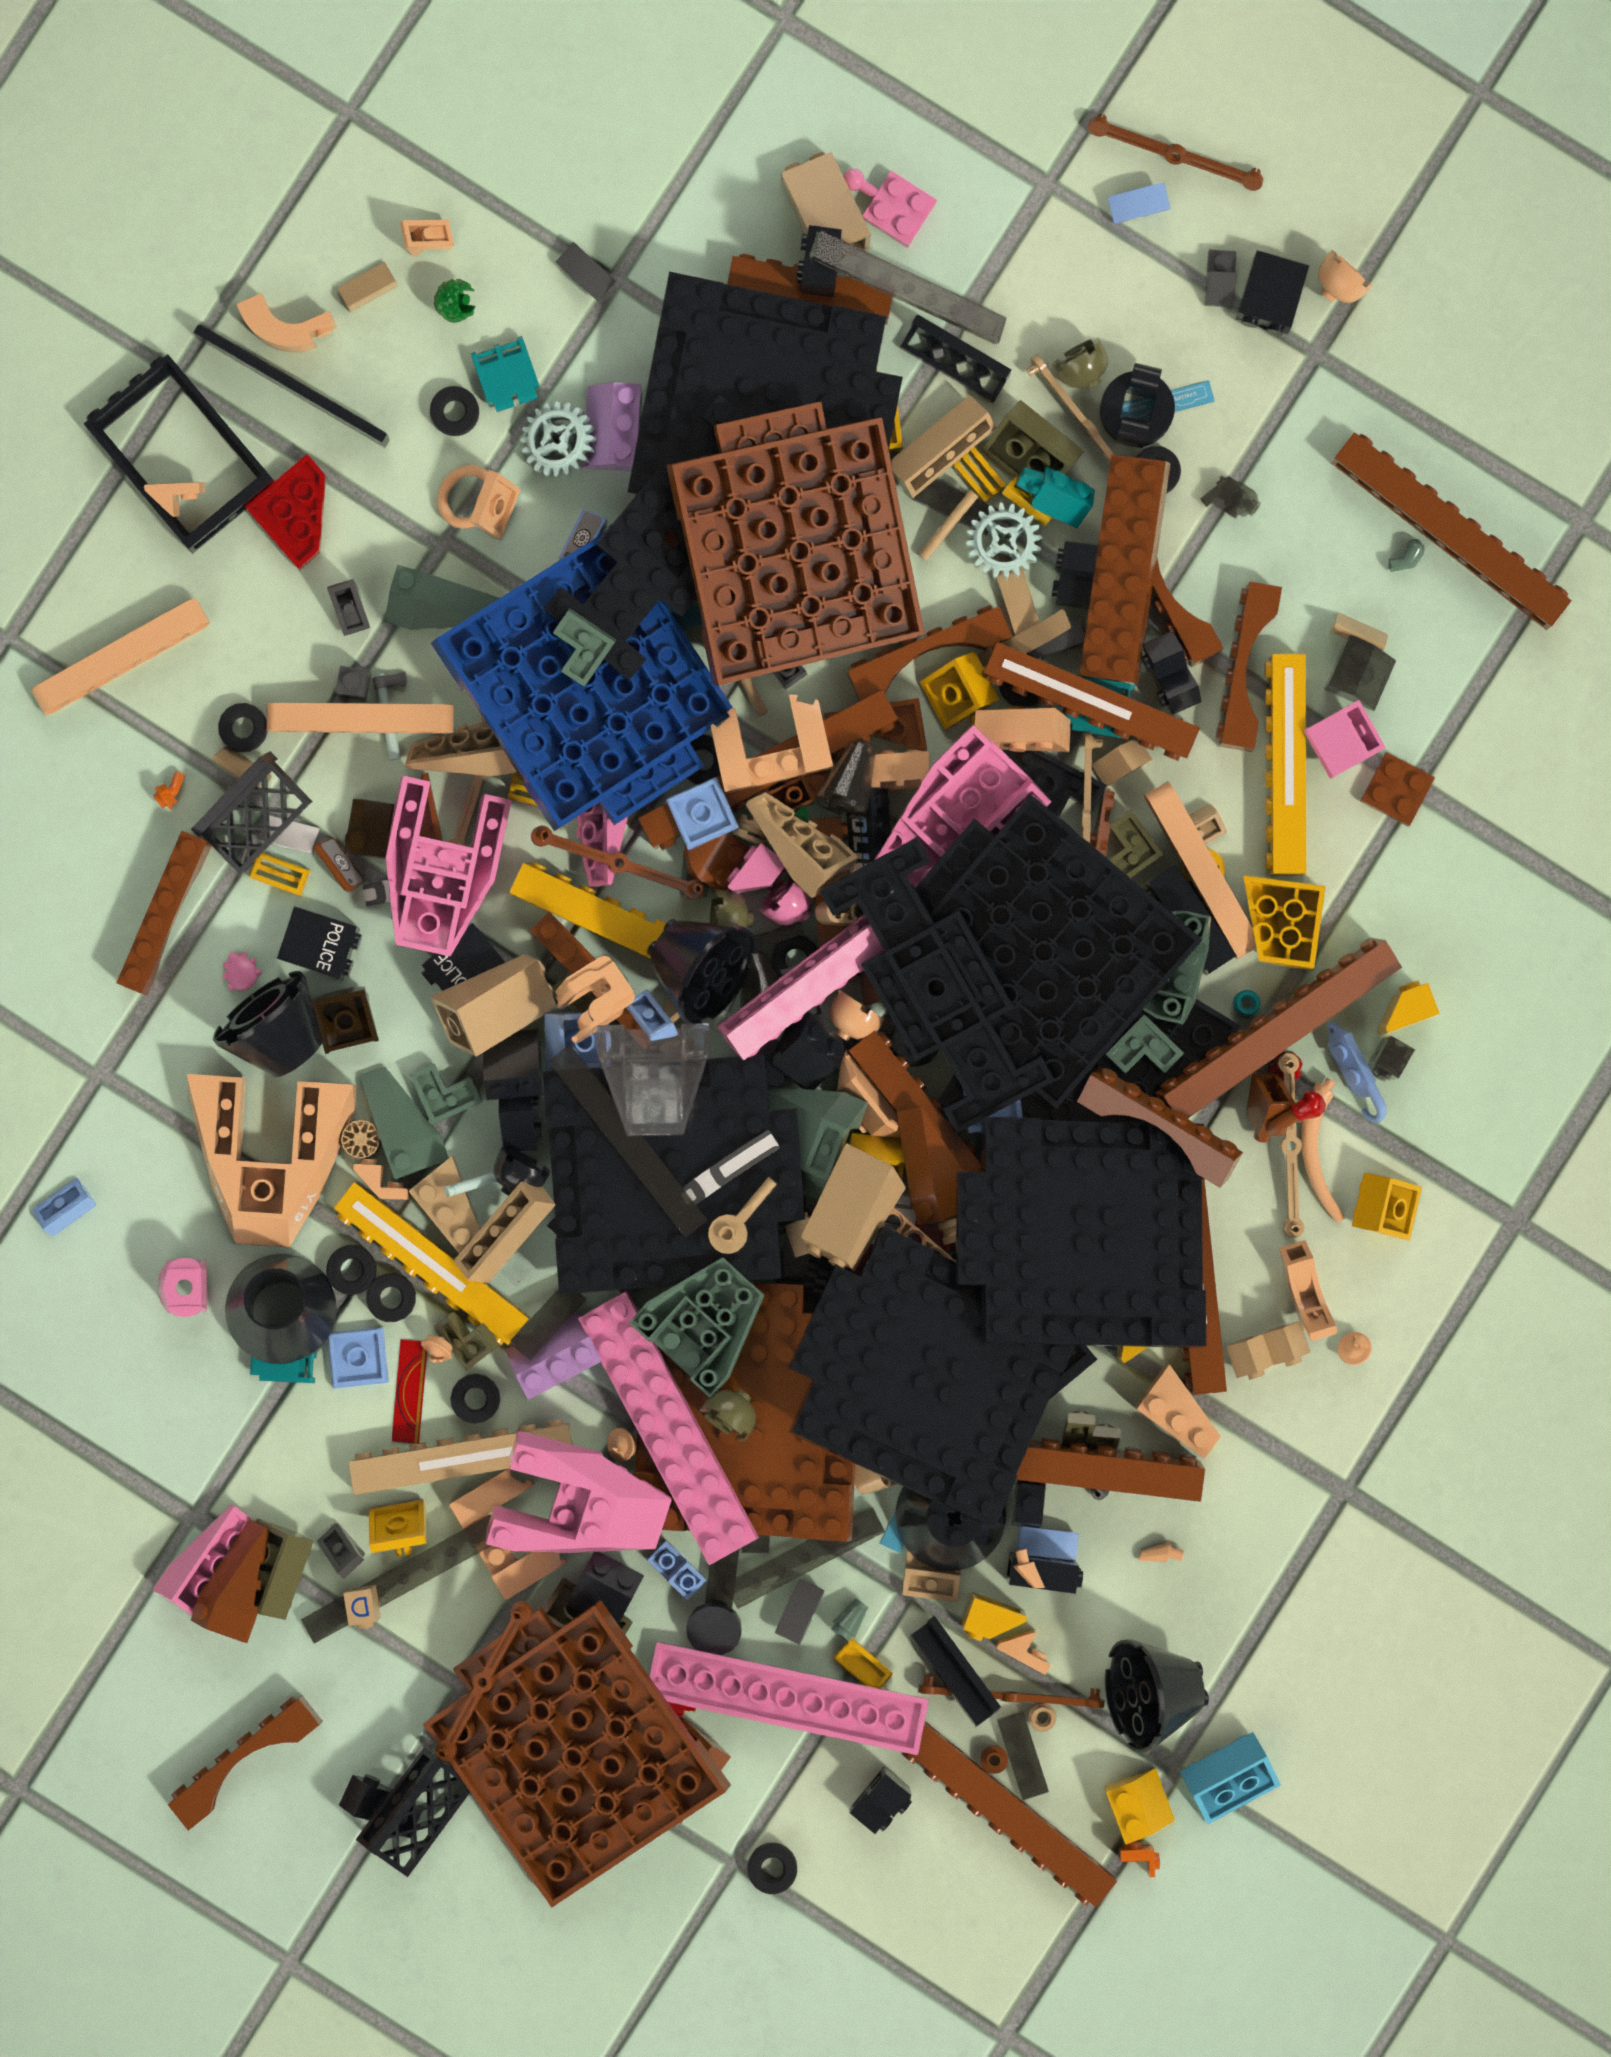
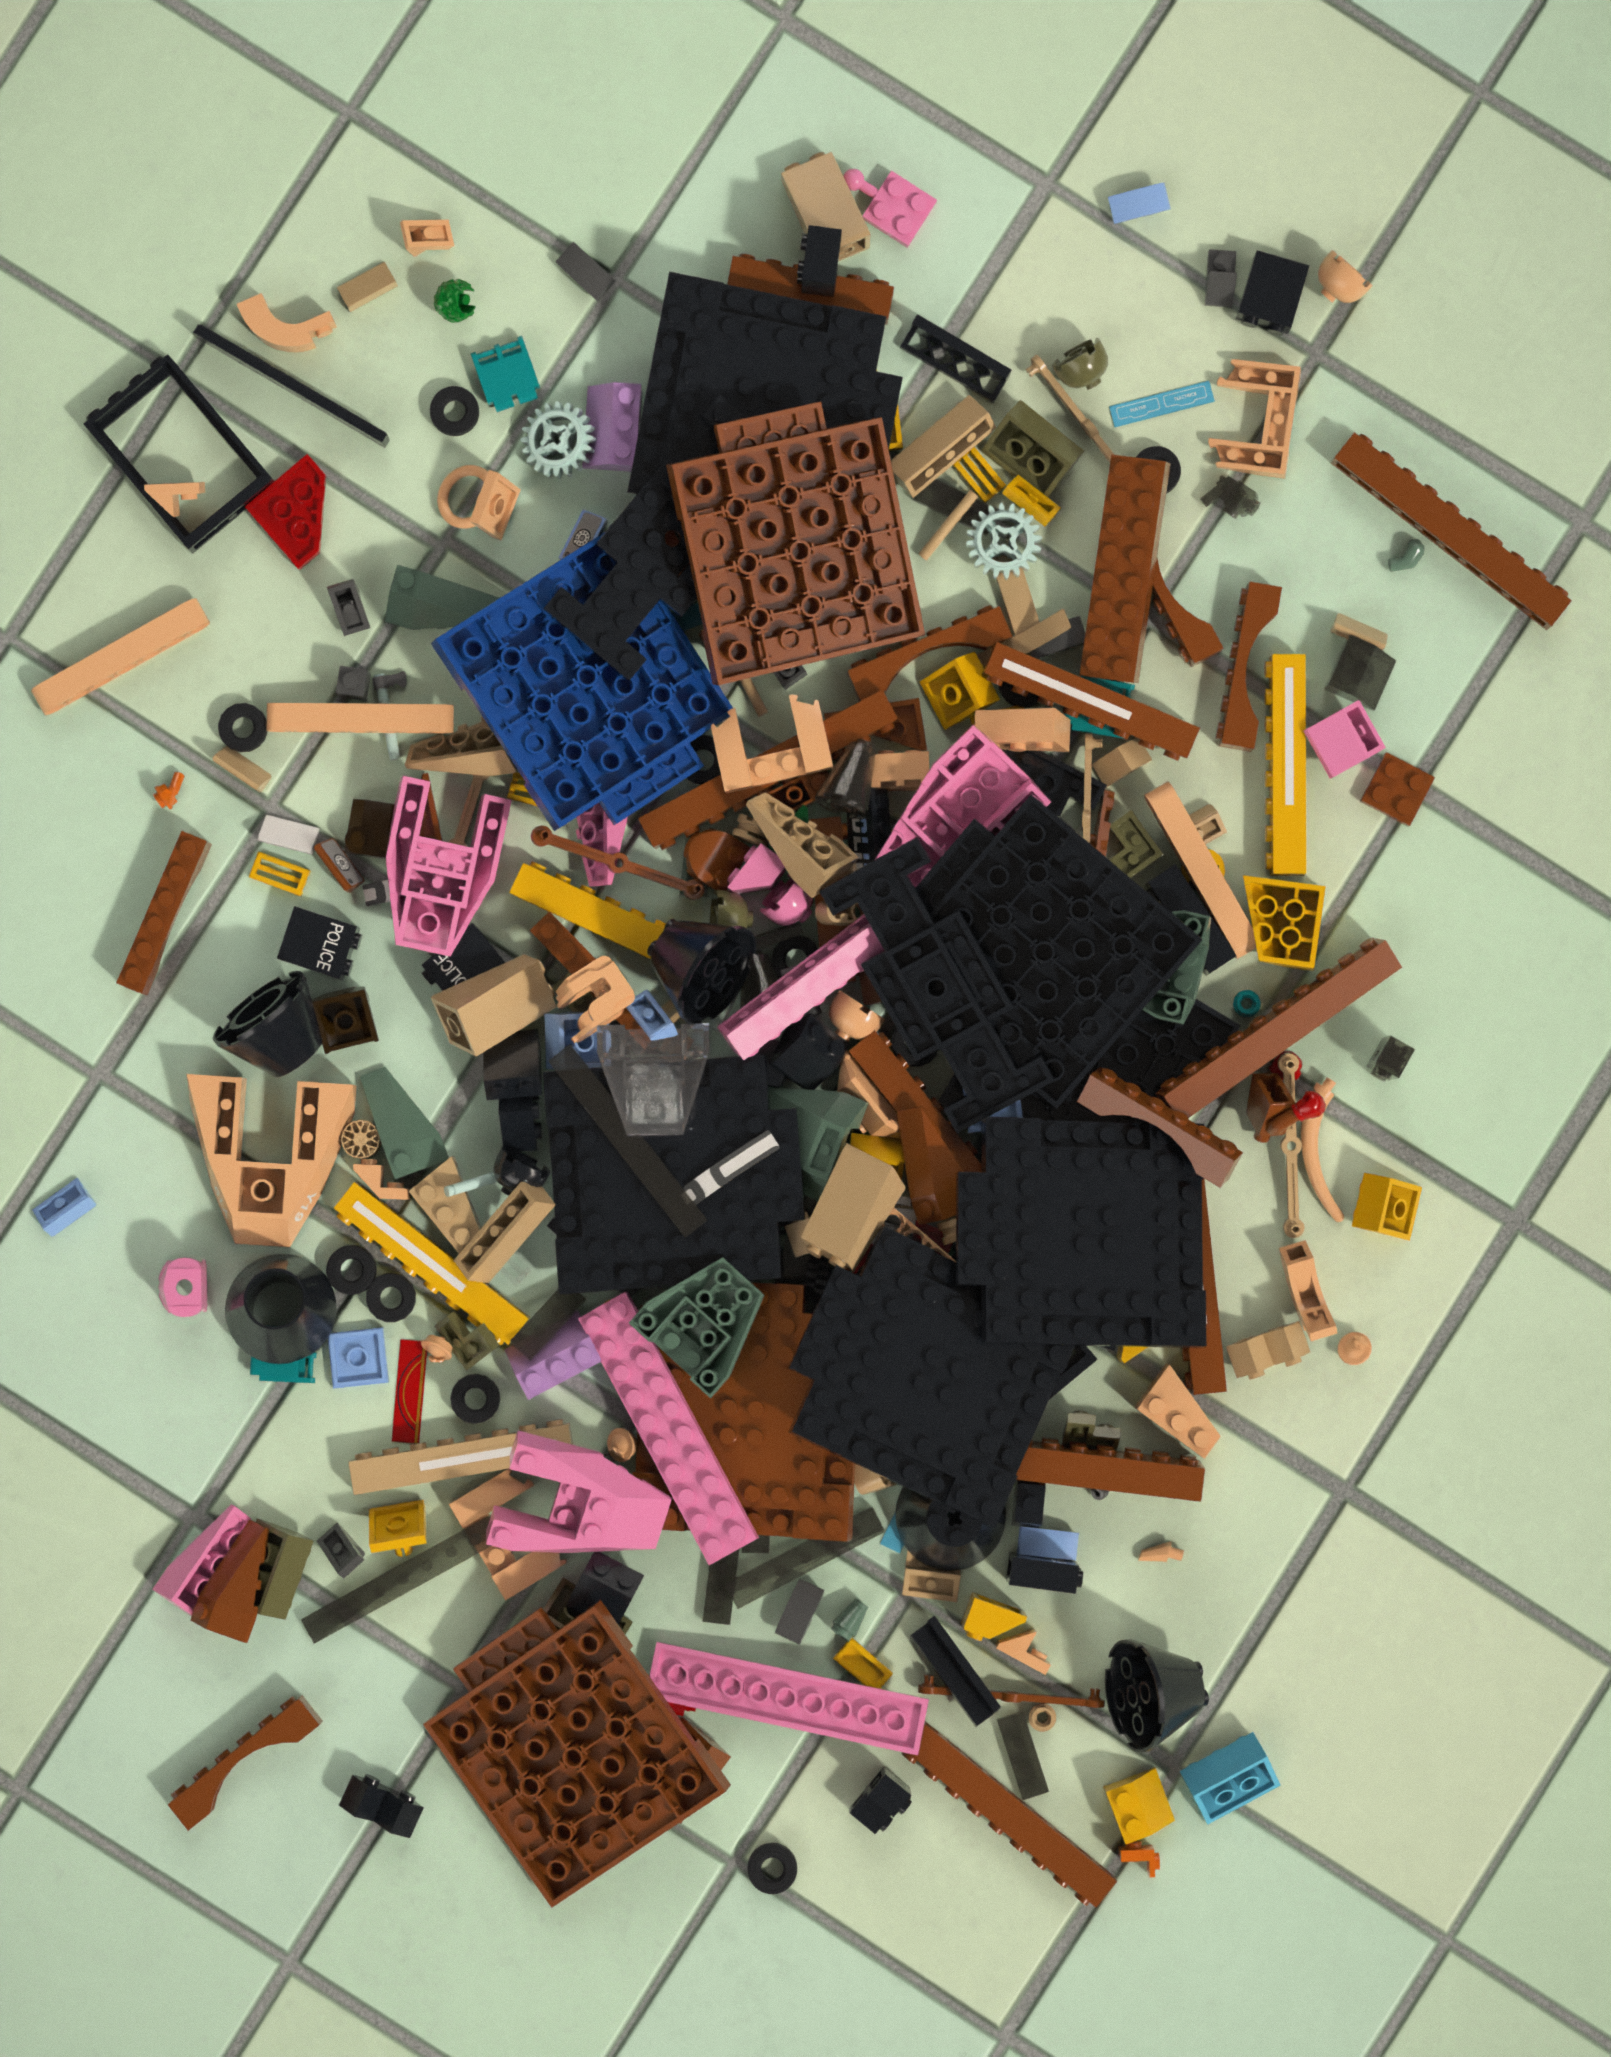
(232, 800): black fence -> none
(240, 971): bright pink piece -> none
(362, 1606): tan brick -> none
(402, 1802): black fence -> none
(440, 1101): sand green plate -> none
(519, 1613): dark orange piece -> none
(590, 644): sand green plate -> none
(676, 1569): light blue slope -> none
(702, 813): light blue tile -> none
(714, 1628): black tile -> none
(729, 1232): tan piece -> none
(731, 1412): olive cylinder -> none
(907, 287): clear smoke tile -> none
(990, 1751): dark orange plate -> none
(1028, 1569): light nougat bar -> none
(1057, 495): teal hinge -> none
(1076, 574): black brick -> none
(1142, 382): black piece -> none
(1146, 1040): sand green plate -> none
(1170, 672): black brick -> none
(1251, 180): dark orange piece -> none
(1282, 388): none -> light nougat wedge
(1355, 1069): light blue plate -> none
(1408, 1007): yellow slope -> none

